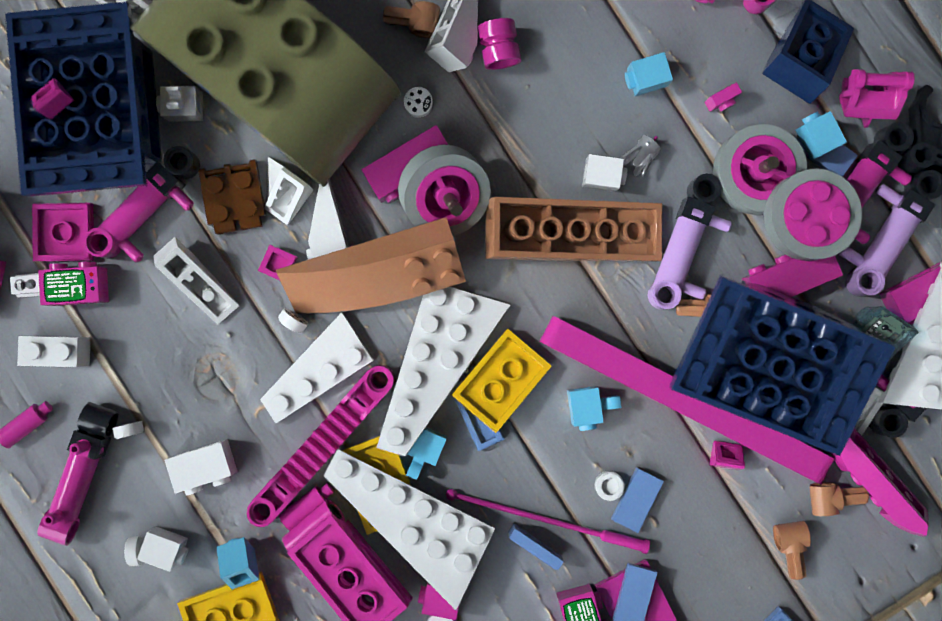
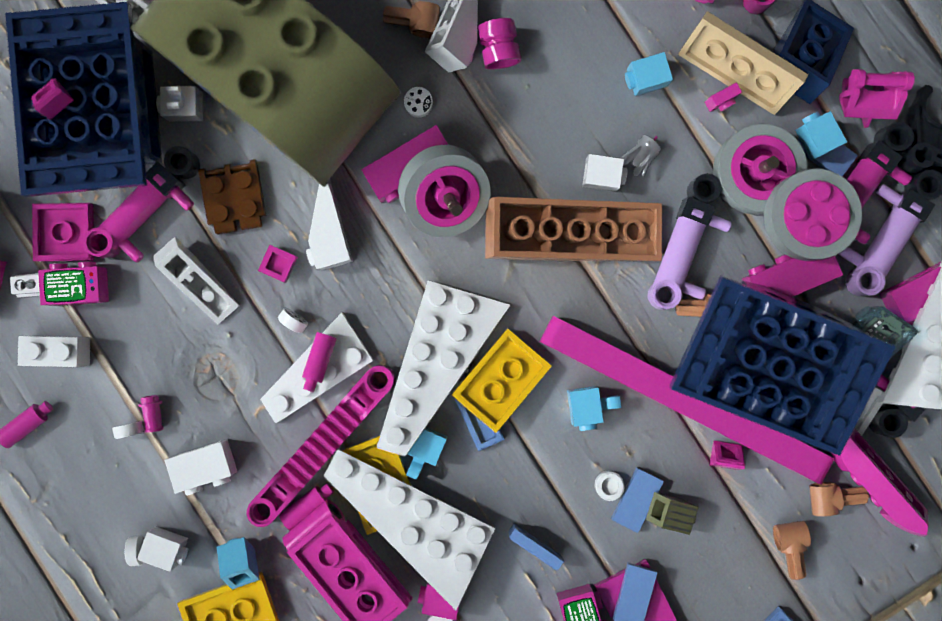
(86, 449): dark pink piece -> none
(151, 413): none -> dark pink pin
(285, 192): white slope -> none
(318, 360): none -> dark pink cylinder
(376, 271): nougat slope -> none
(605, 535): dark pink piece -> none
(672, 513): none -> olive brick
(739, 59): none -> tan plate

